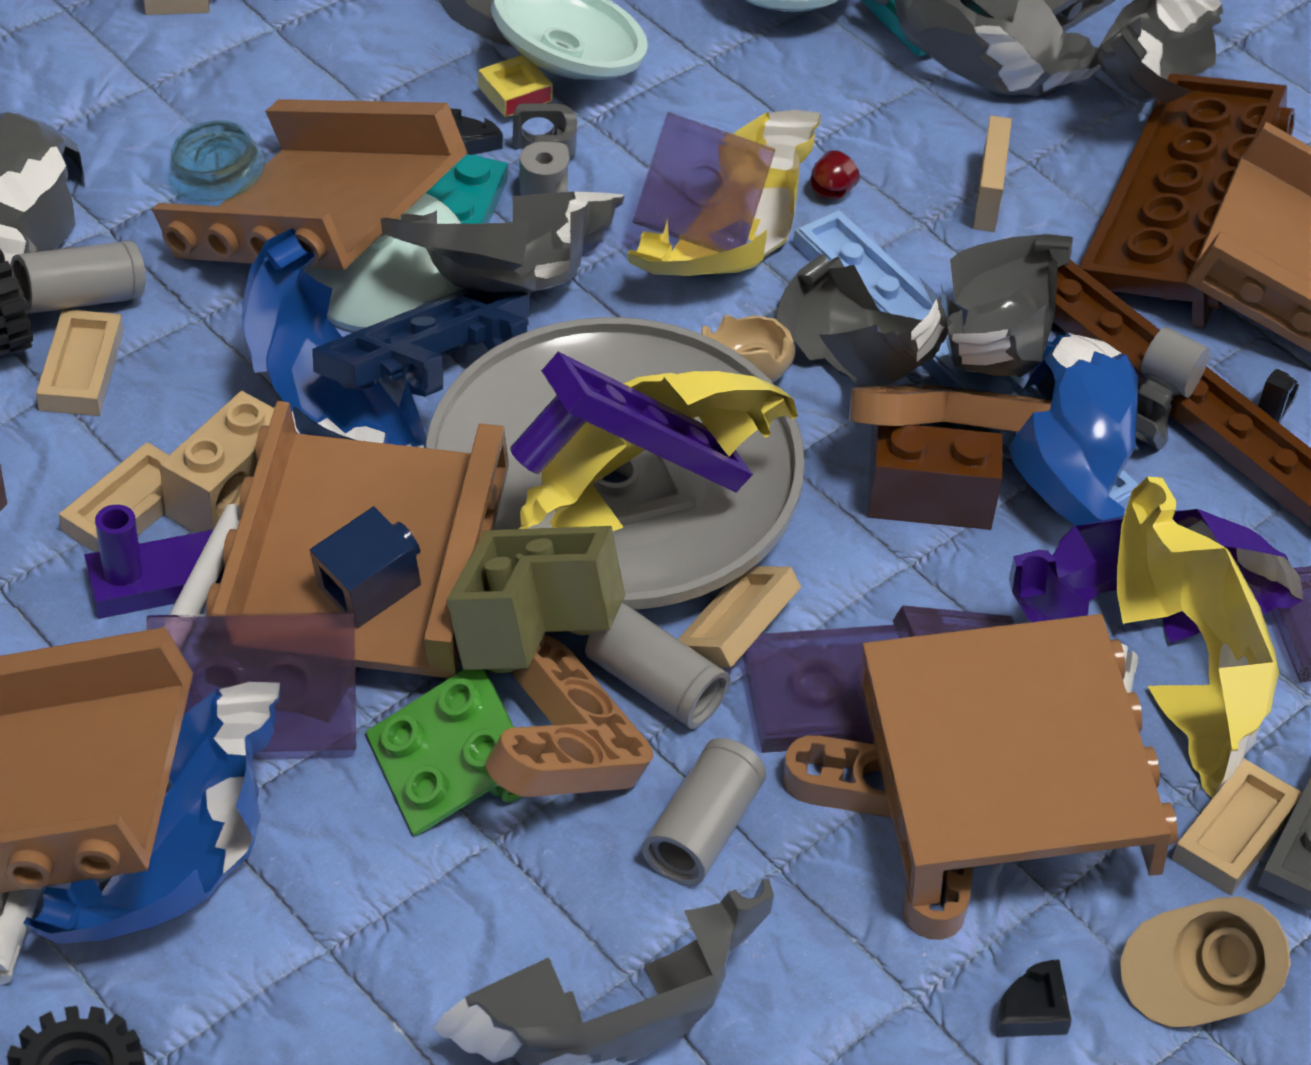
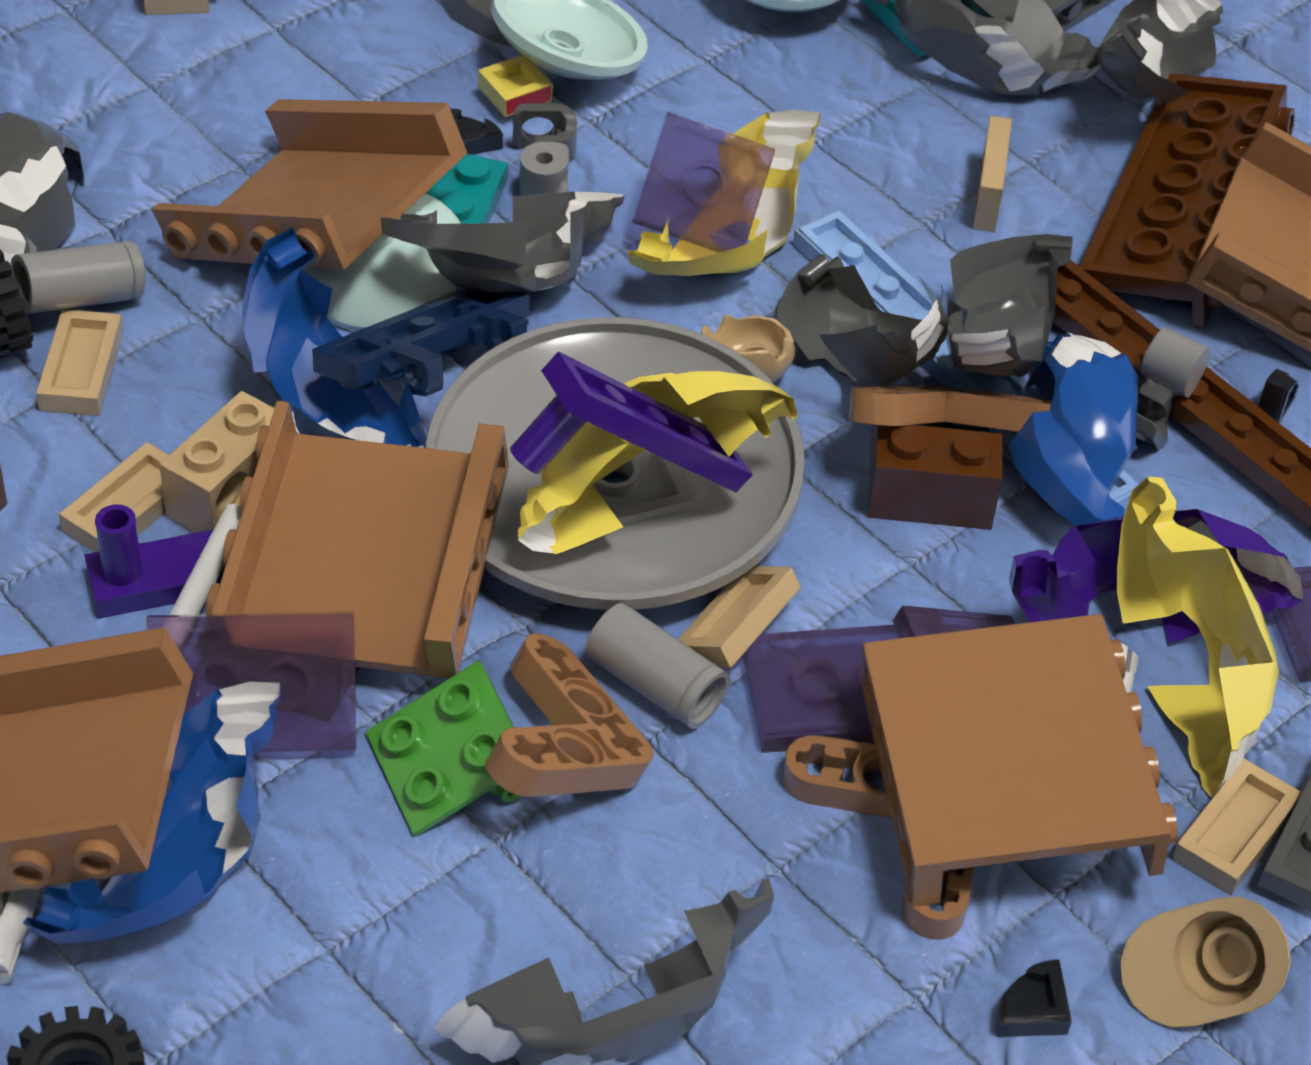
(214, 161): clear light blue hat -> none
(367, 565): dark blue brick -> none
(533, 585): olive brick -> none
(704, 811): light grey pin -> none
(834, 175): dark red hinge -> none

